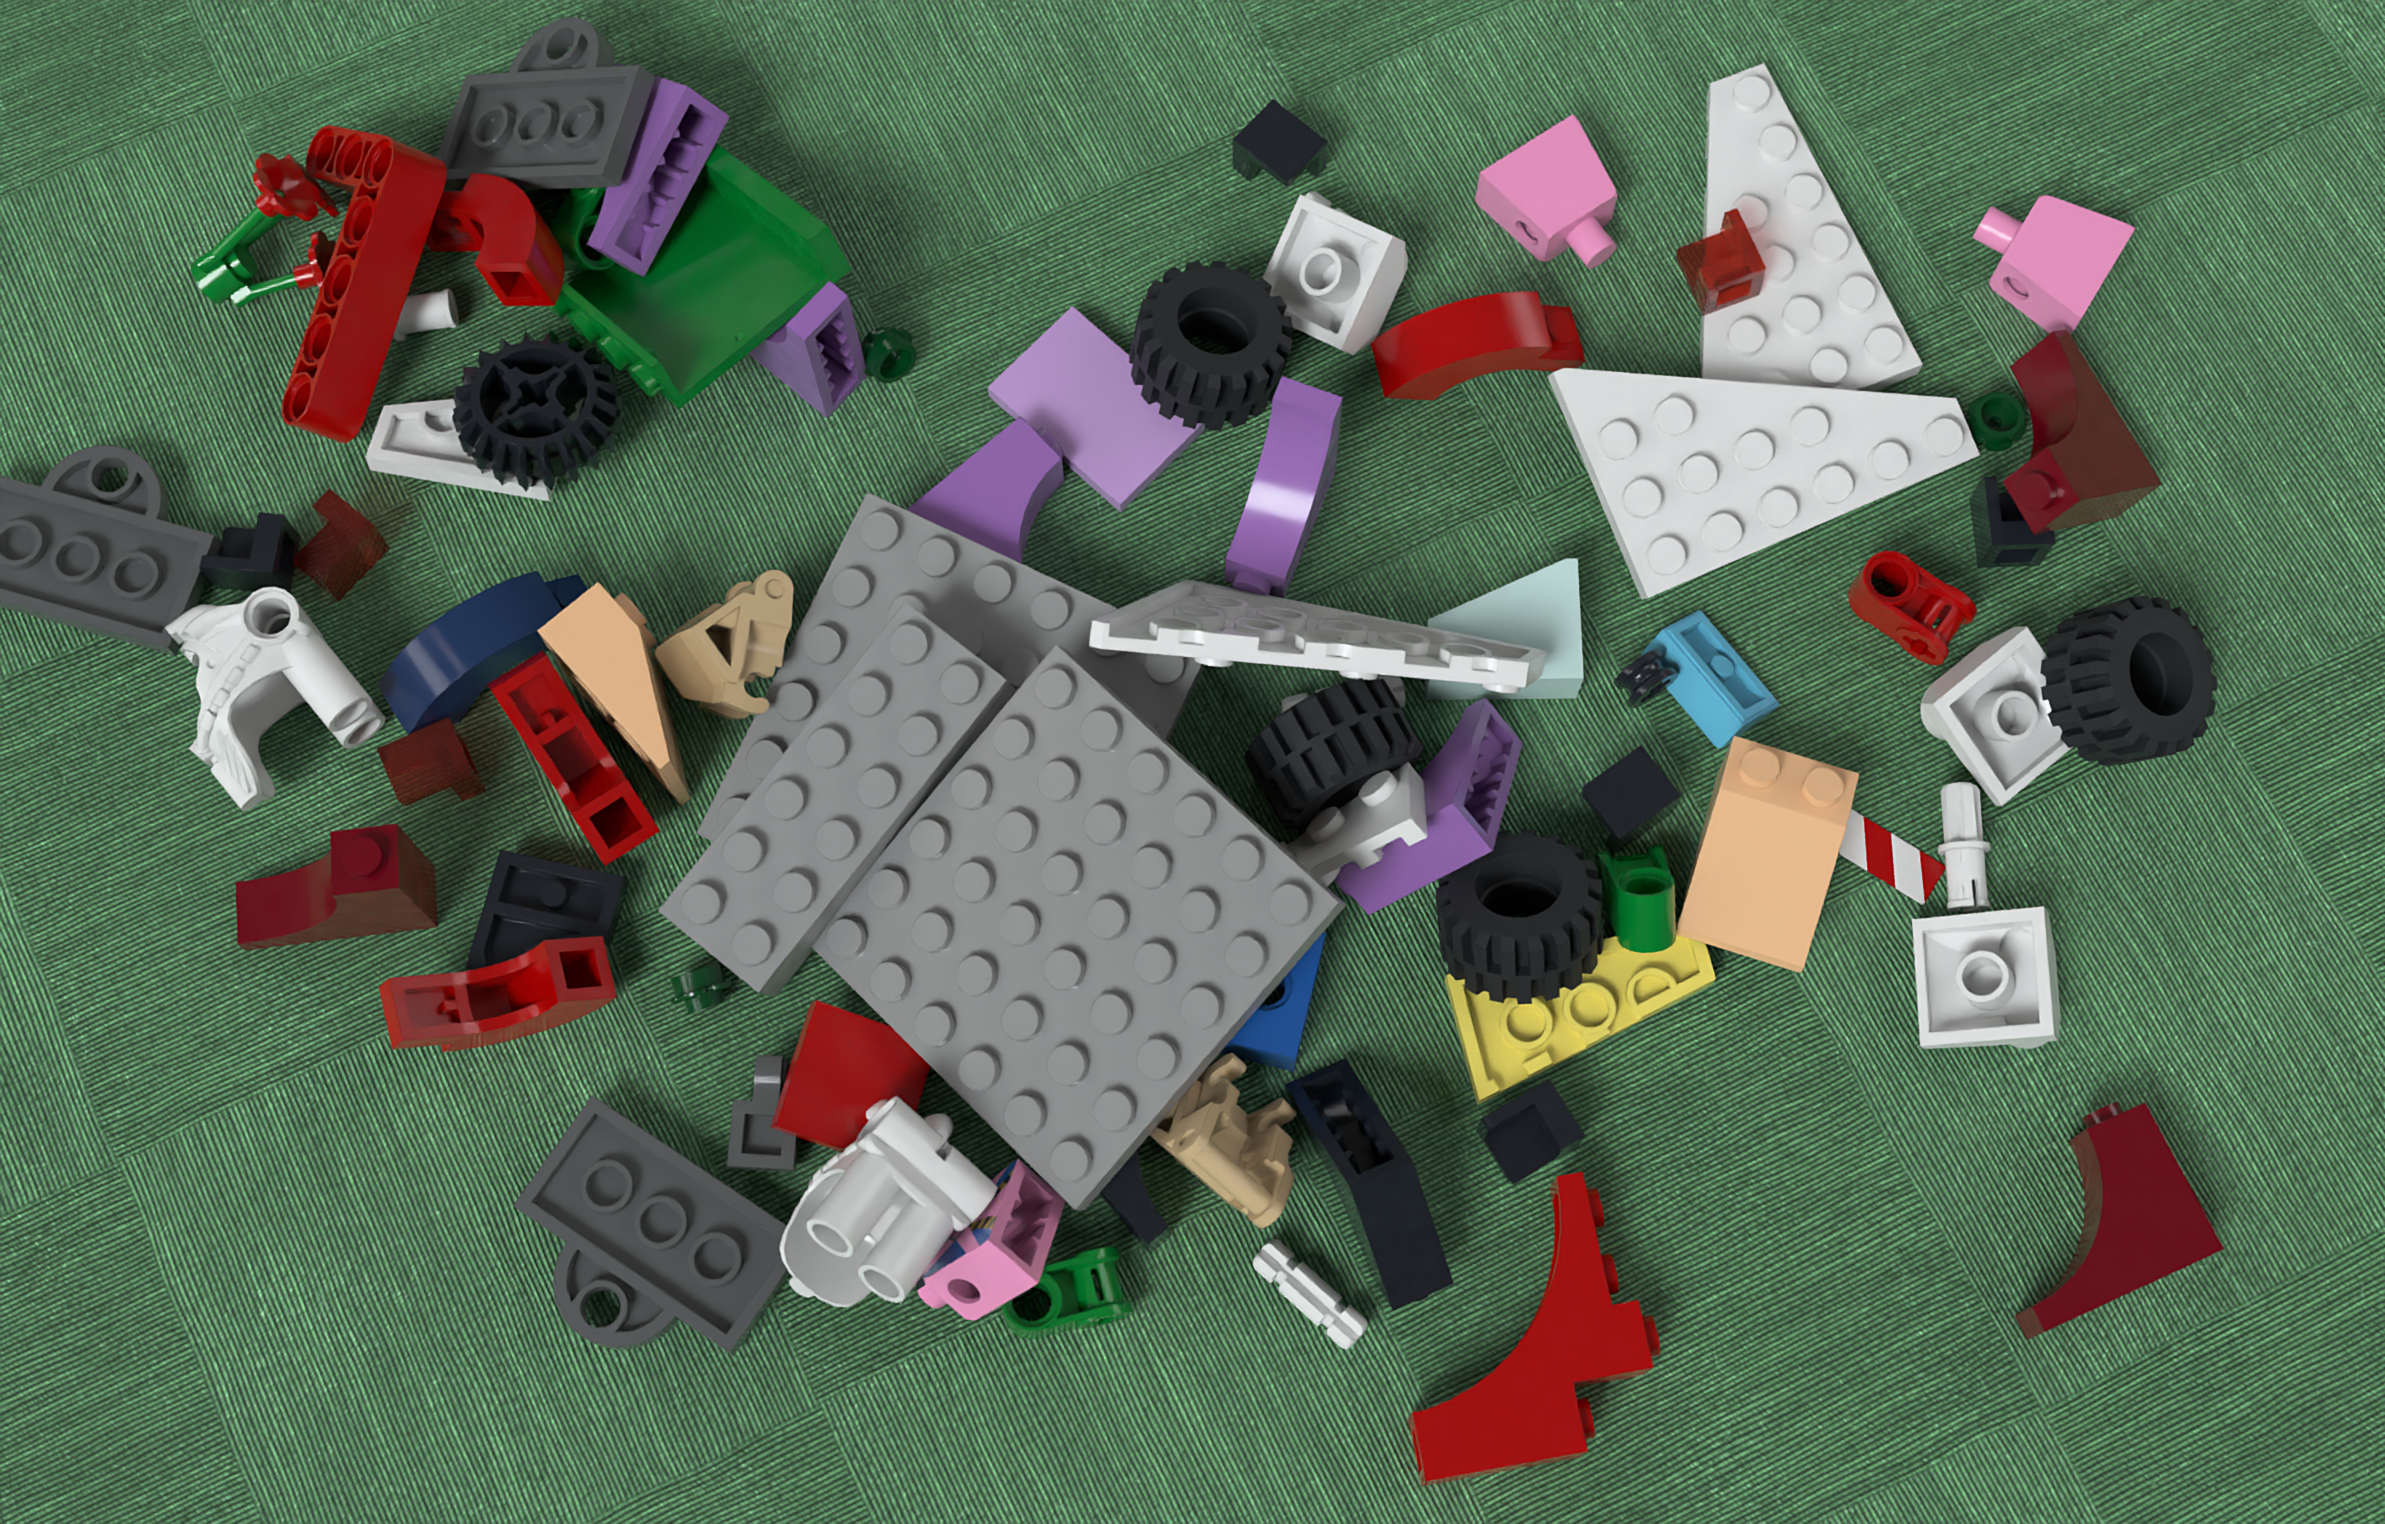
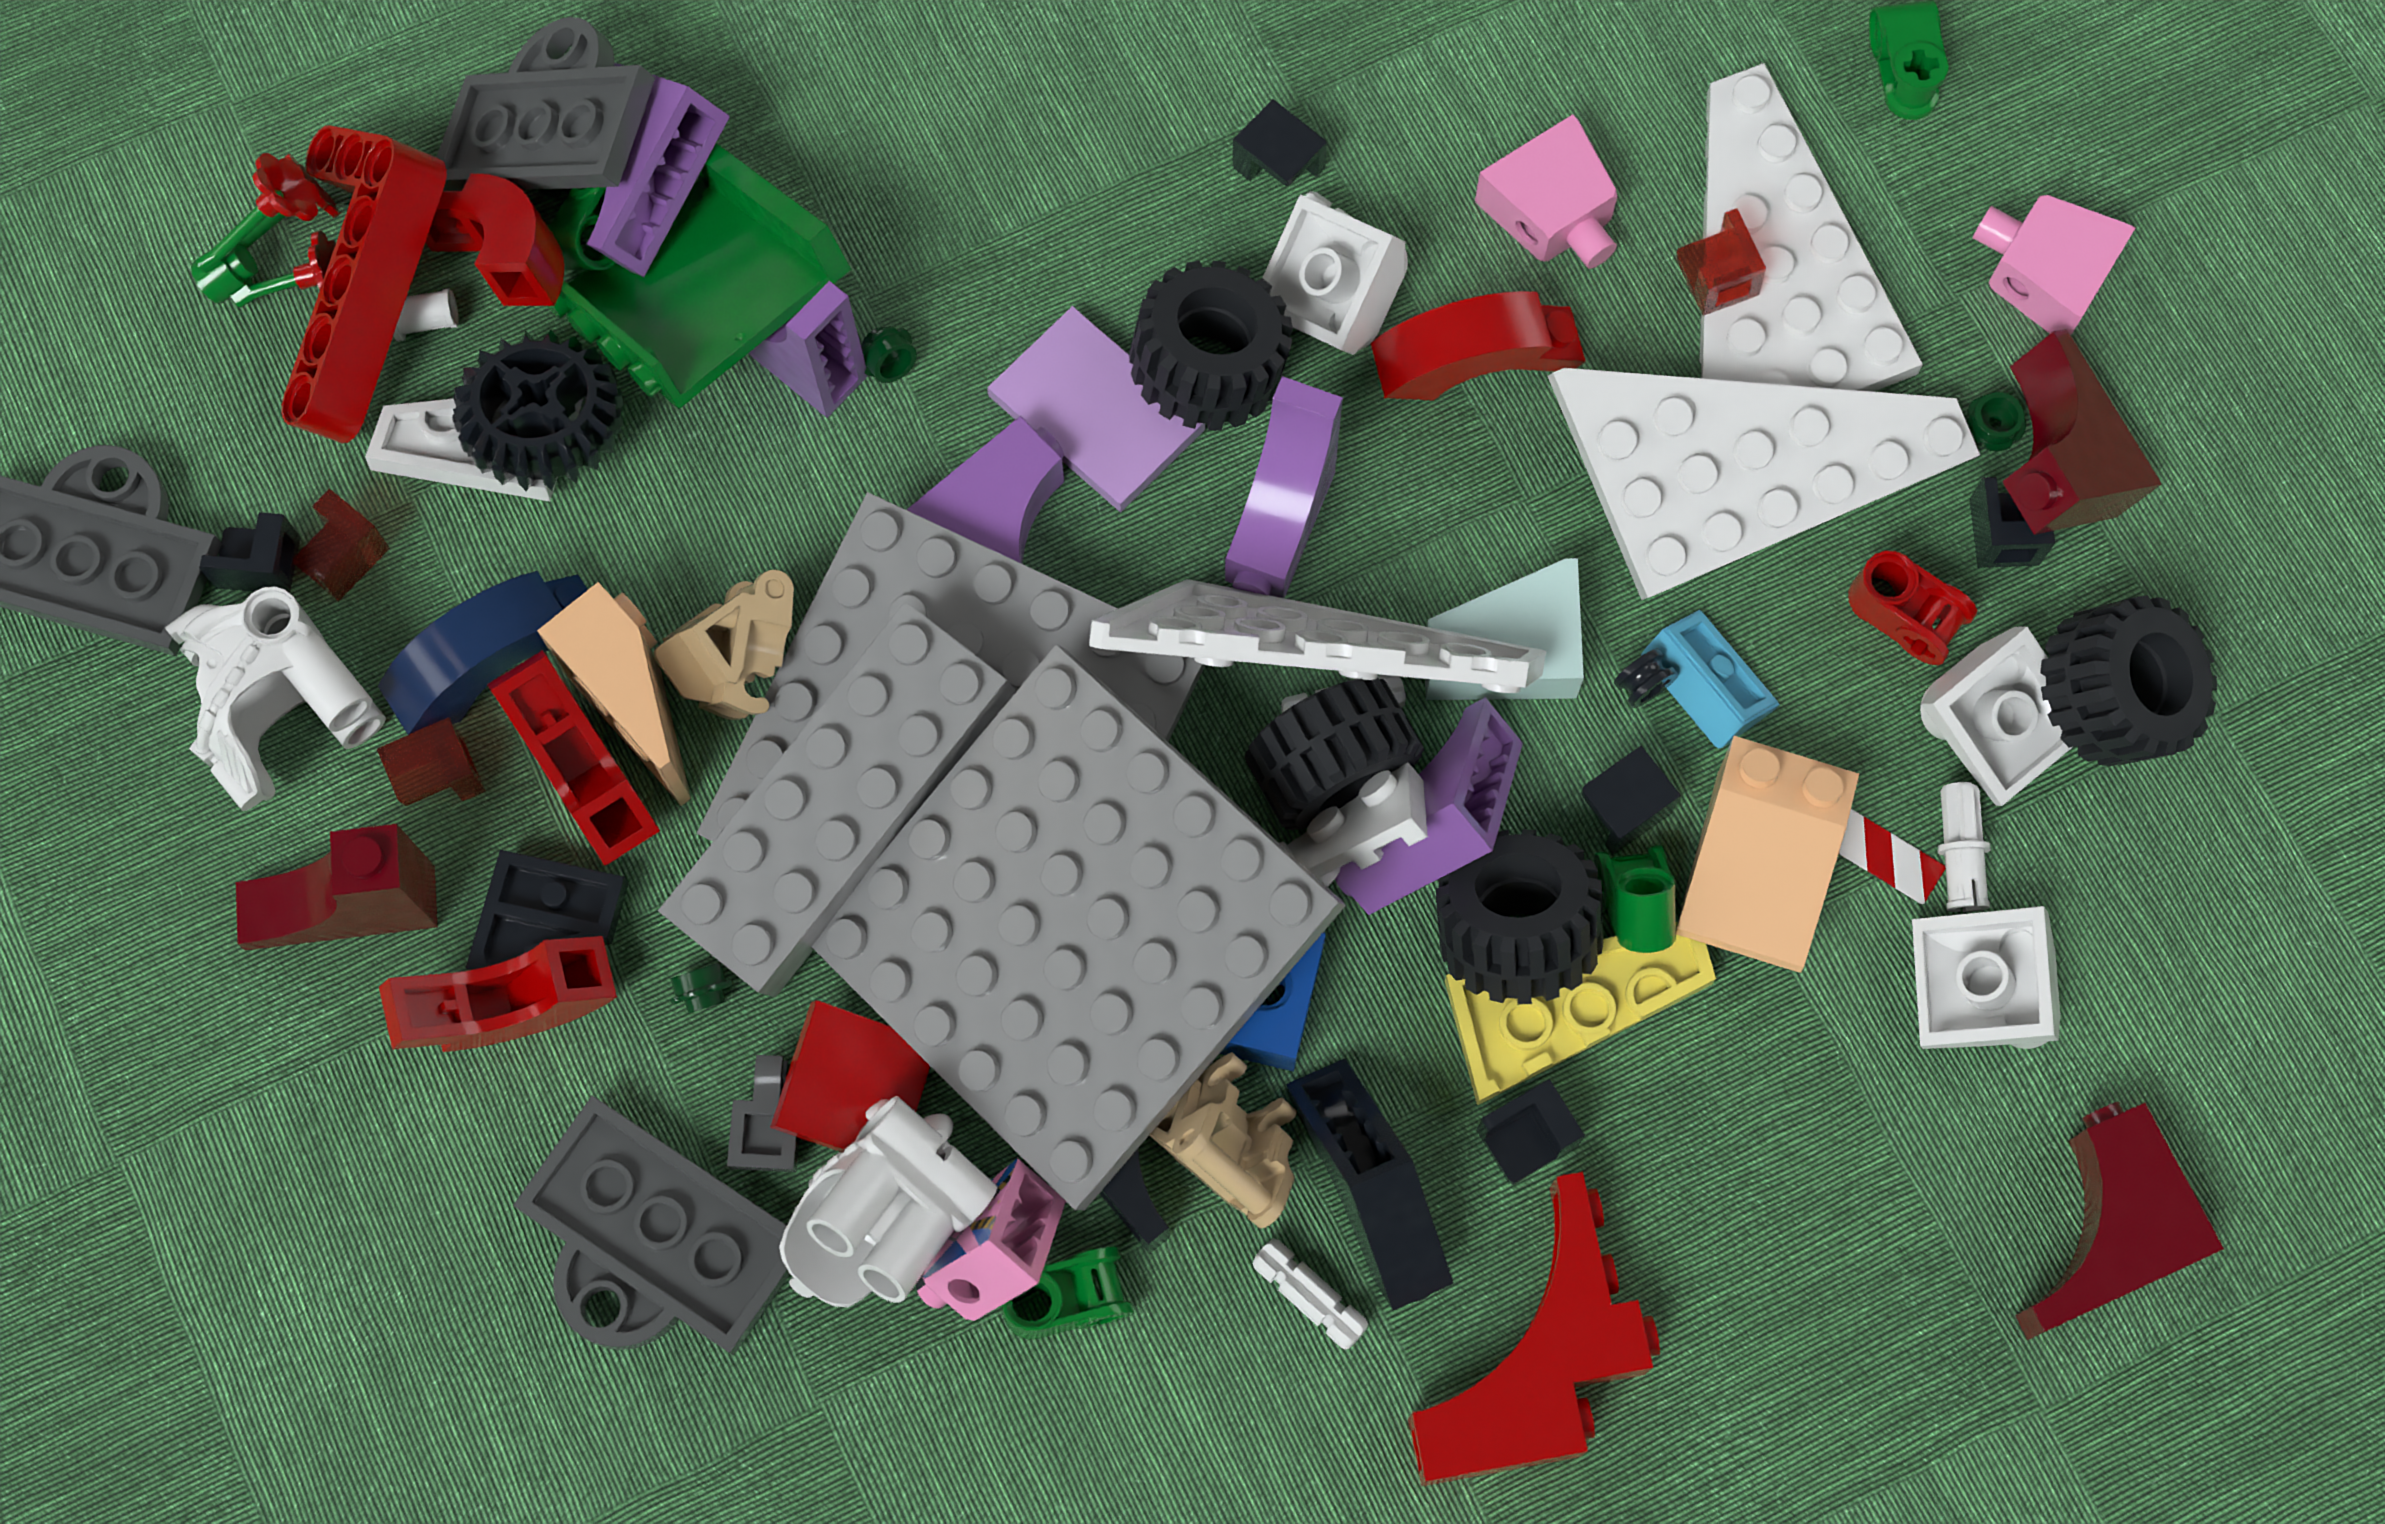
(1909, 56): none -> green piece

